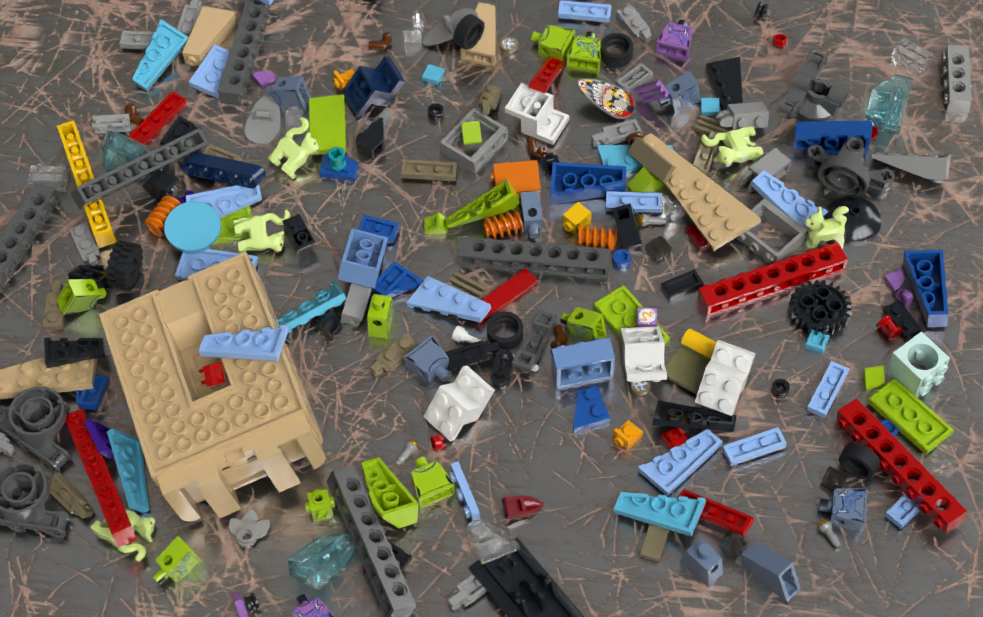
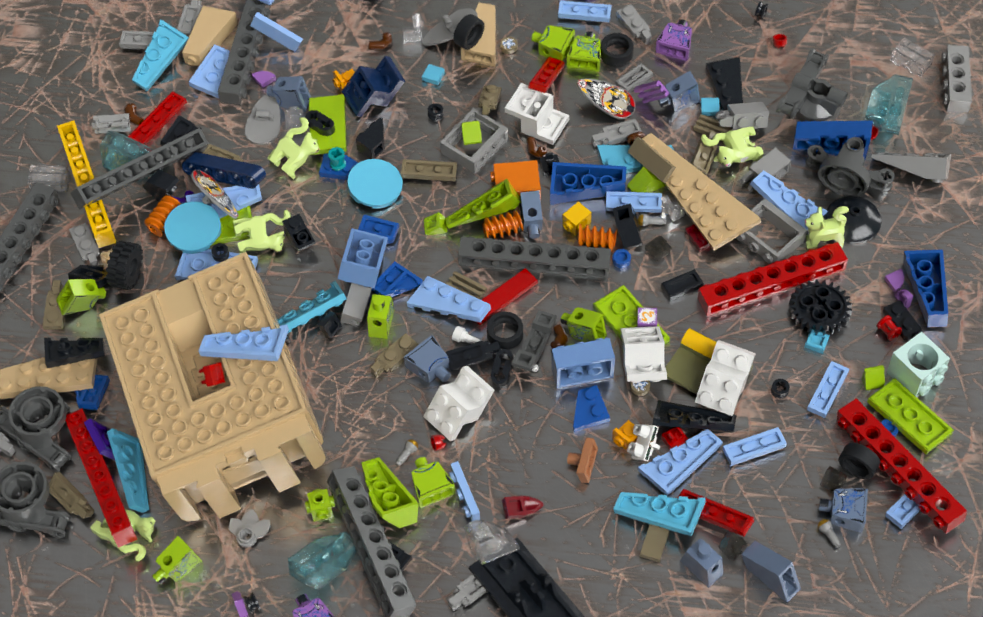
(213, 193): none -> shield
(220, 247): none -> black bush
(276, 32): none -> light blue tile
(321, 121): none -> black beam
(374, 183): none -> medium azure tile
(585, 460): none -> nougat tile
(645, 443): none -> white hips

